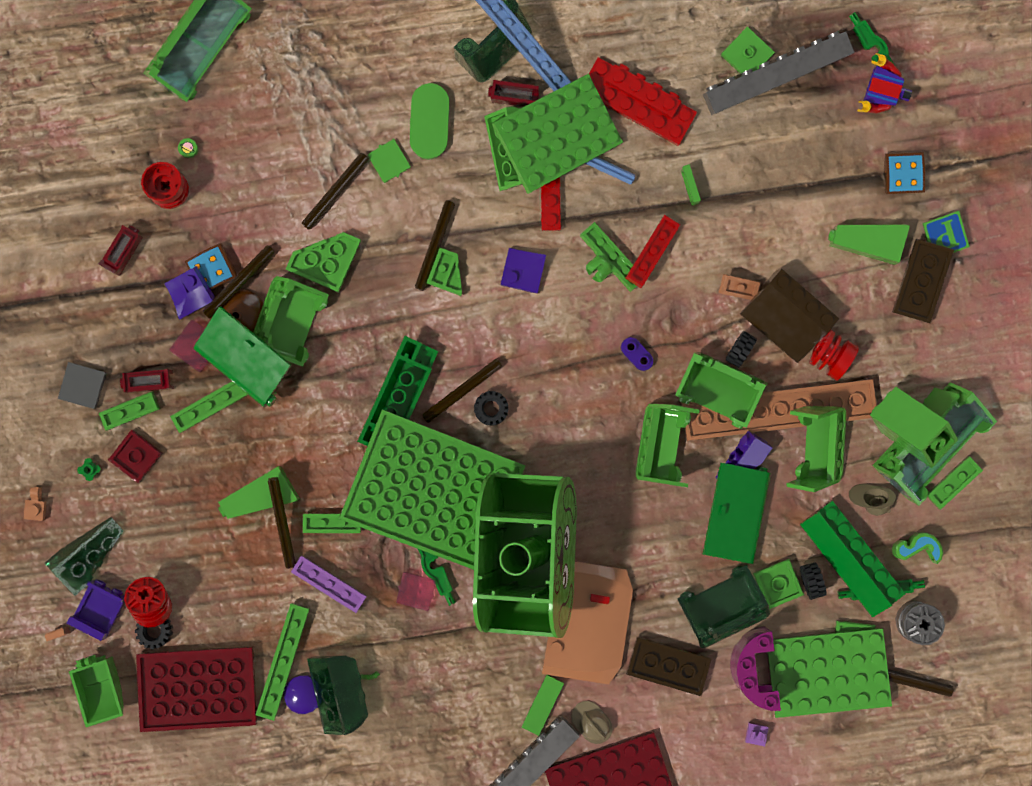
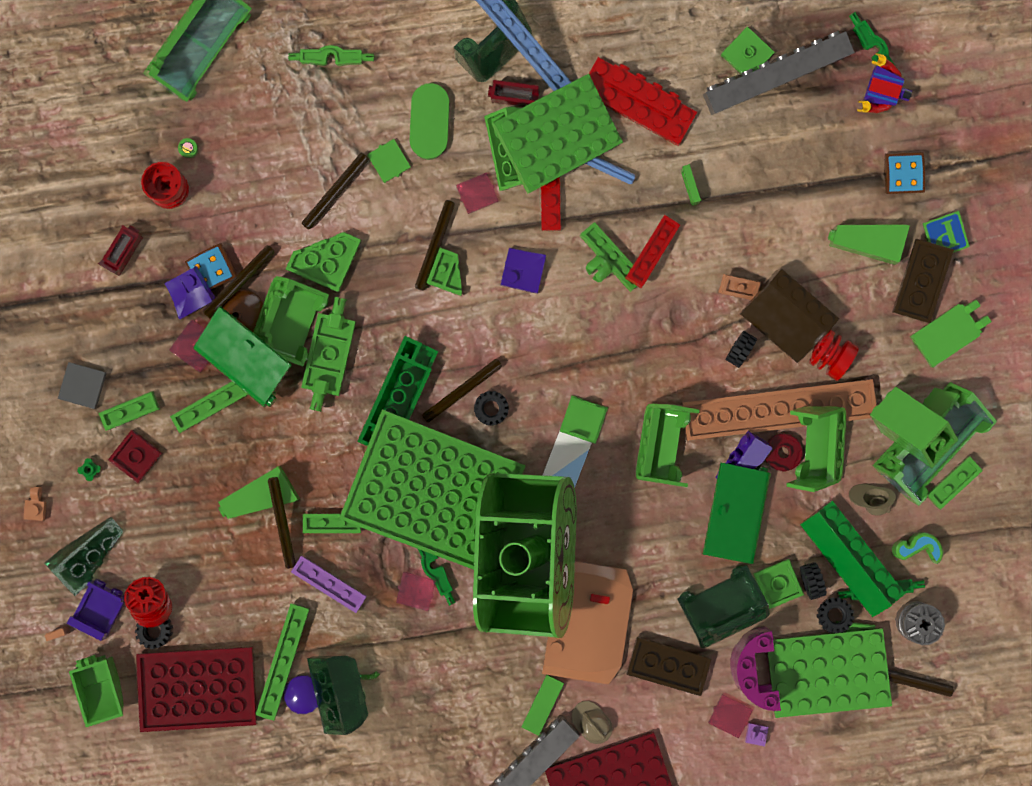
(146, 381): dark red window -> none
(320, 56): none -> bright green piece
(328, 354): none -> bright green plate
(477, 193): none -> clear pink piece
(567, 457): none -> sticker
(583, 419): none -> bright green piece
(635, 355): dark purple plate -> none
(721, 389): bright green windscreen -> none
(730, 716): none -> clear pink piece
(794, 452): none -> dark red tile
(846, 610): none -> black tyre
(949, 333): none -> bright green tile

